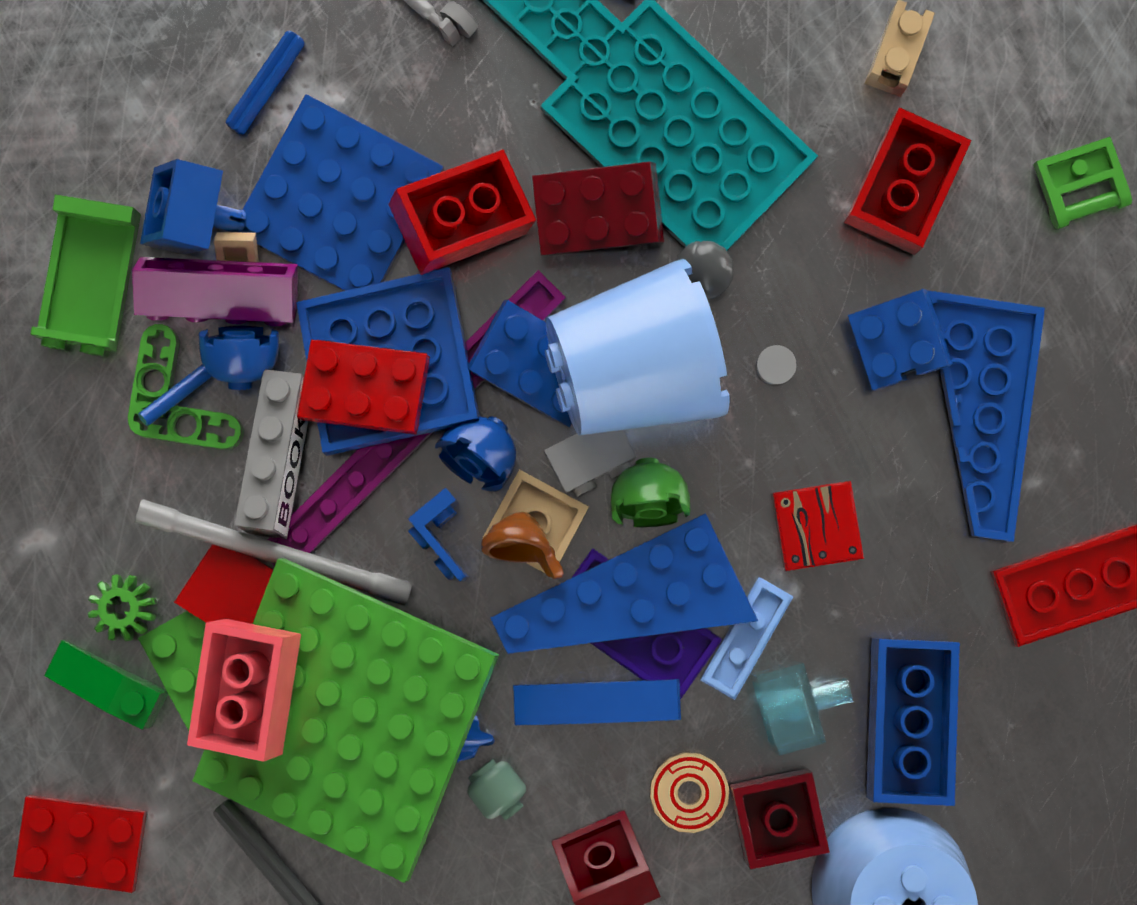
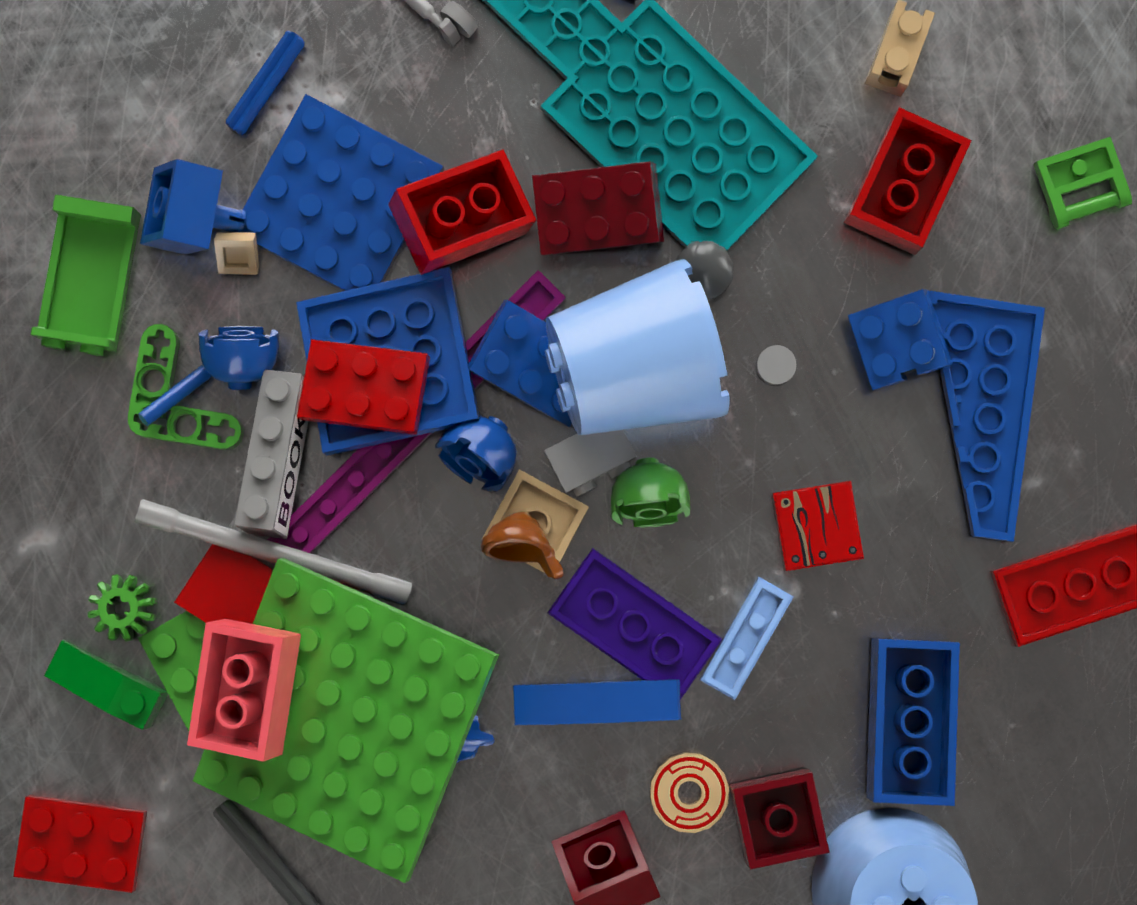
(215, 290): magenta brick -> none
(438, 513): blue bracket -> none
(496, 790): sand green head -> none
(653, 589): blue wing -> none
(792, 706): clear light blue brick -> none

